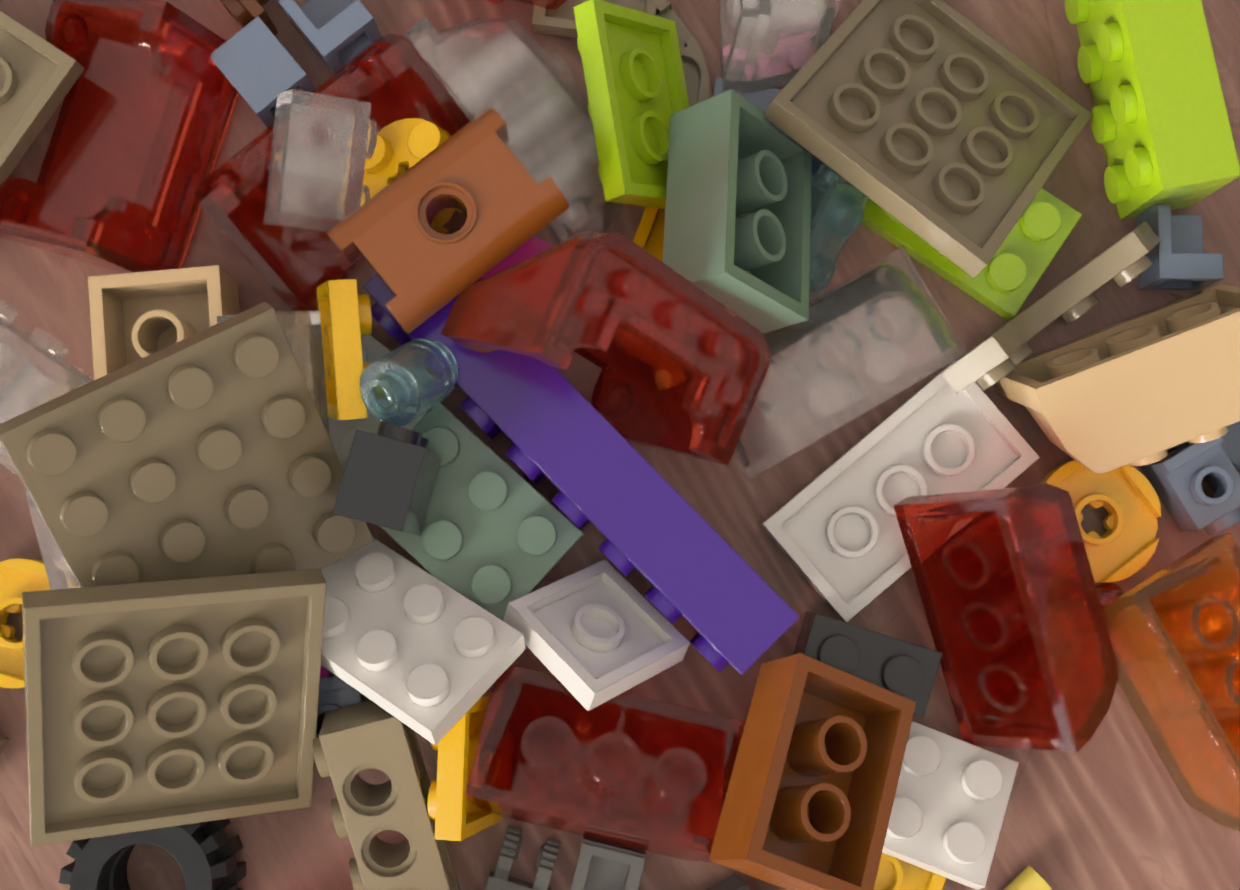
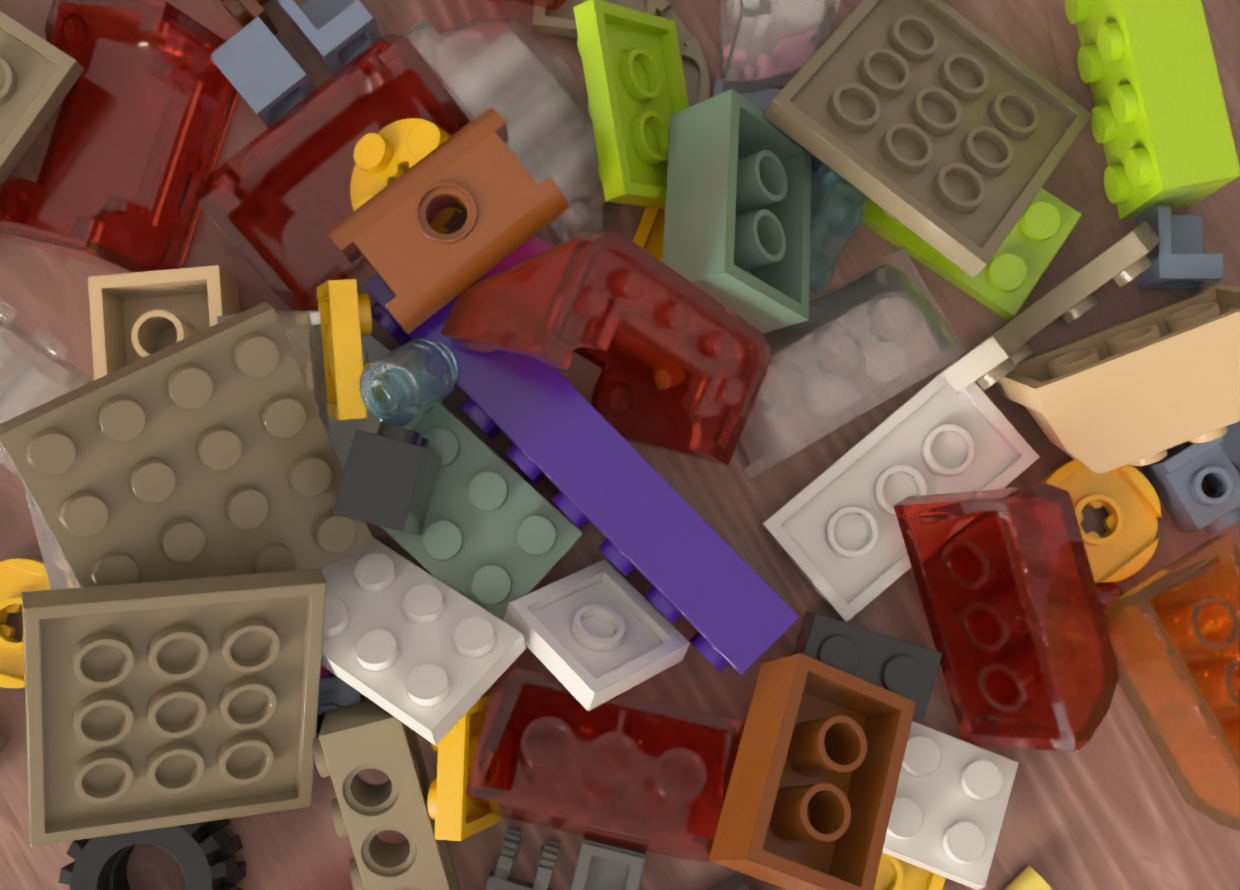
(318, 160): clear brick -> none

